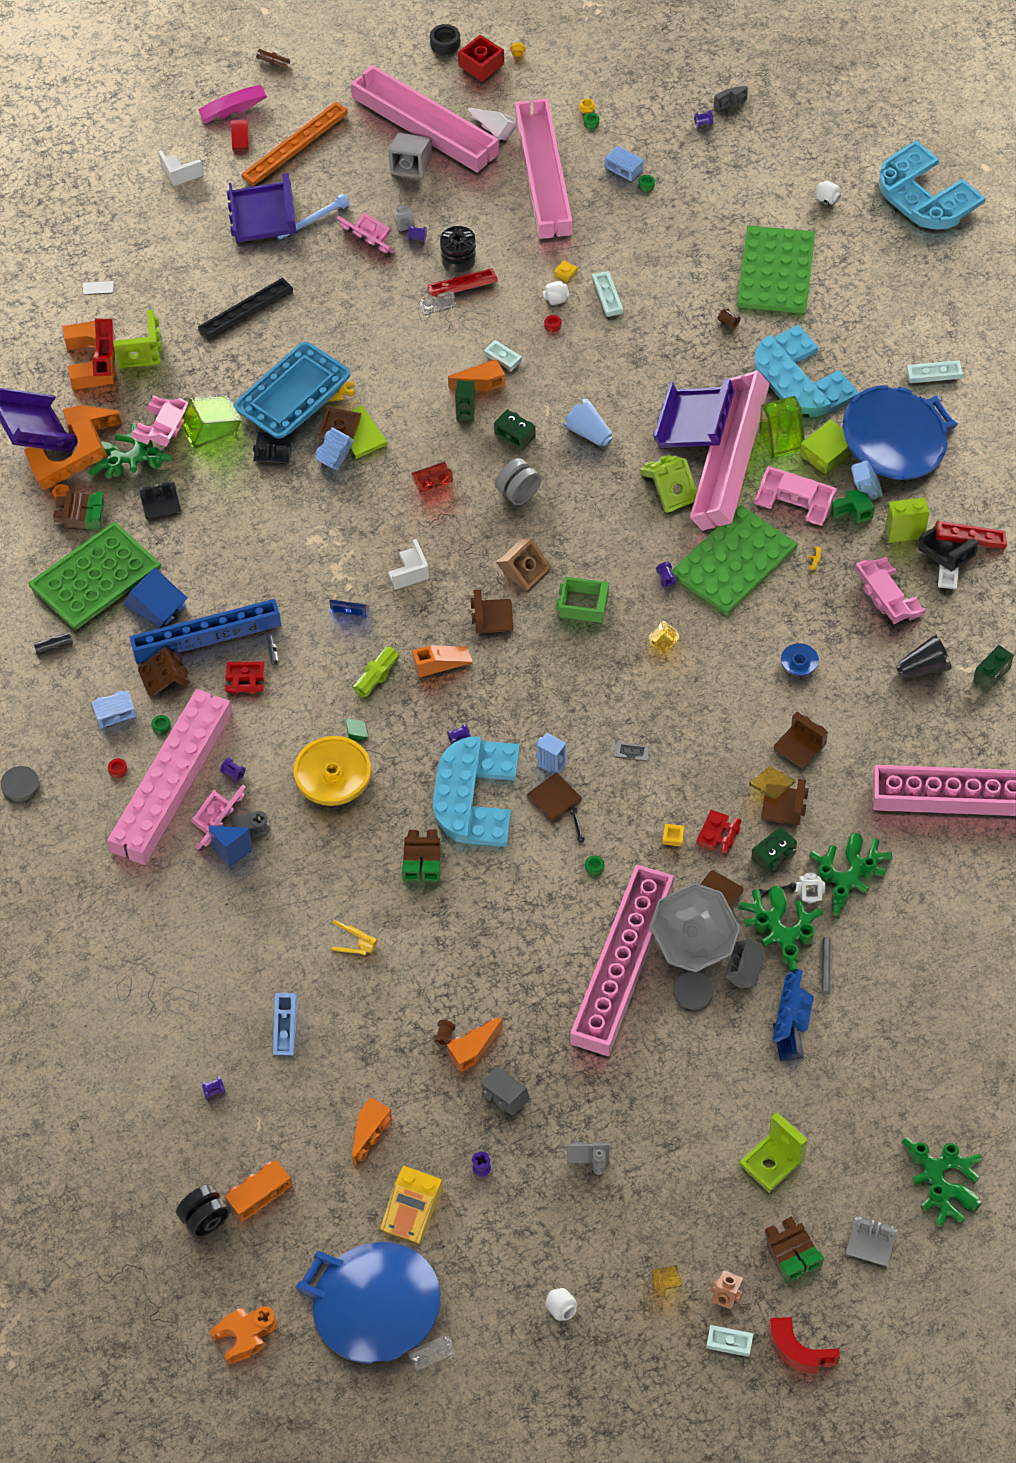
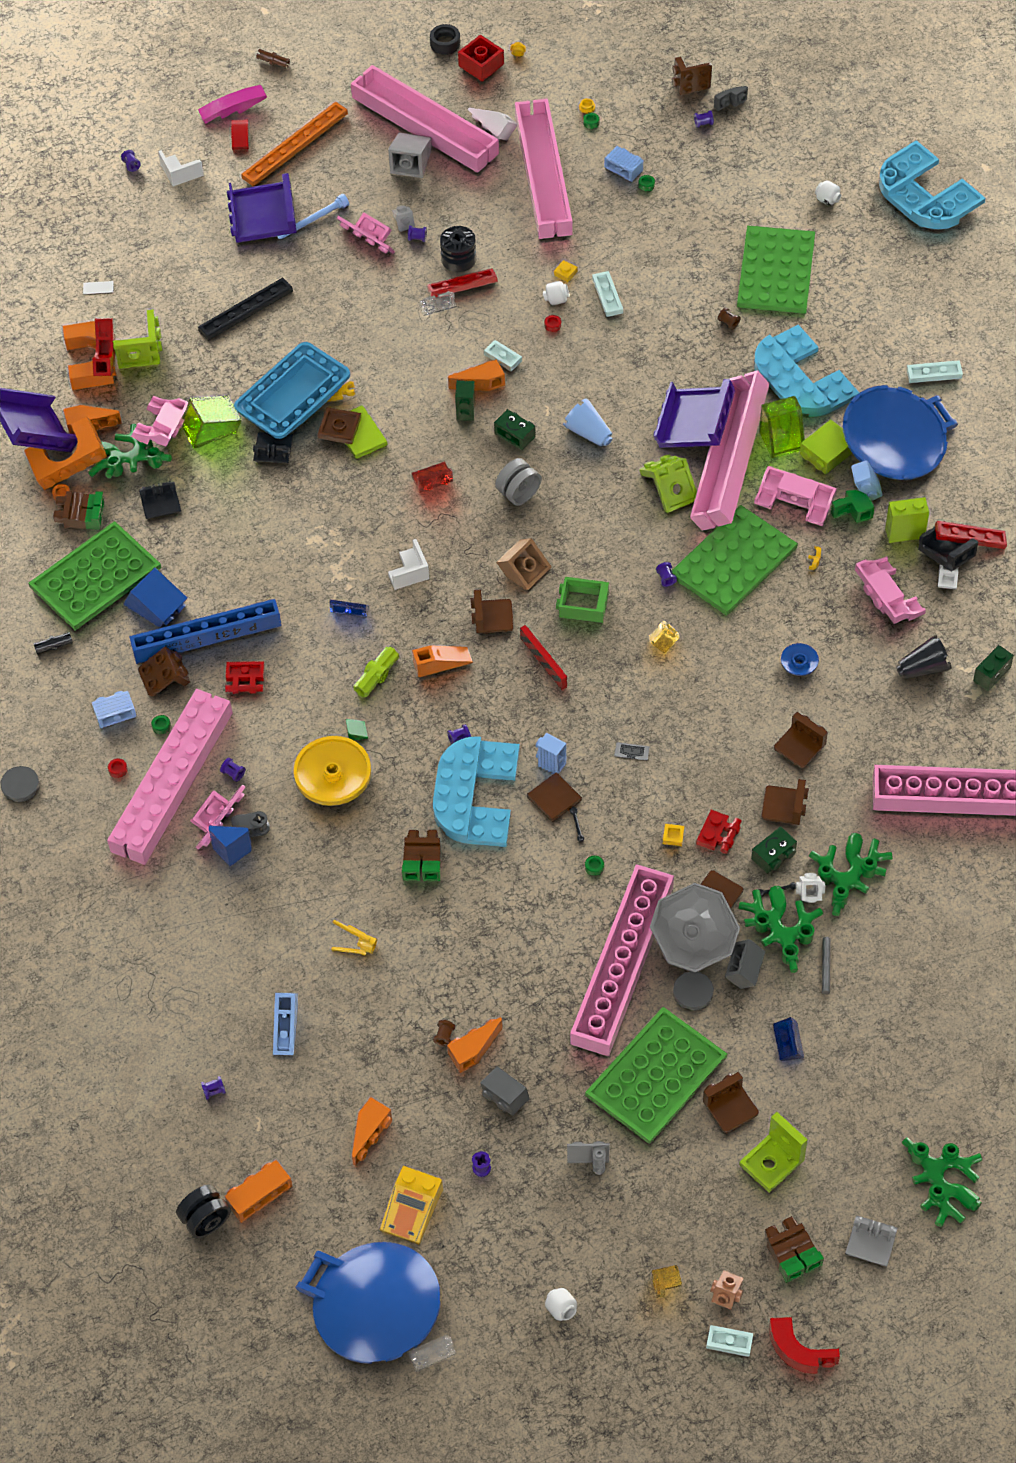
(130, 161): none -> dark purple bush
(247, 1330): orange piece -> none
(273, 650): flat silver pin -> none
(334, 449): light blue brick -> none
(543, 657): none -> red tile
(656, 1075): none -> bright green plate
(691, 78): none -> reddish brown bracket
(729, 1102): none -> reddish brown bracket
(772, 782): clear yellow piece -> none
(794, 1007): blue bracket -> none

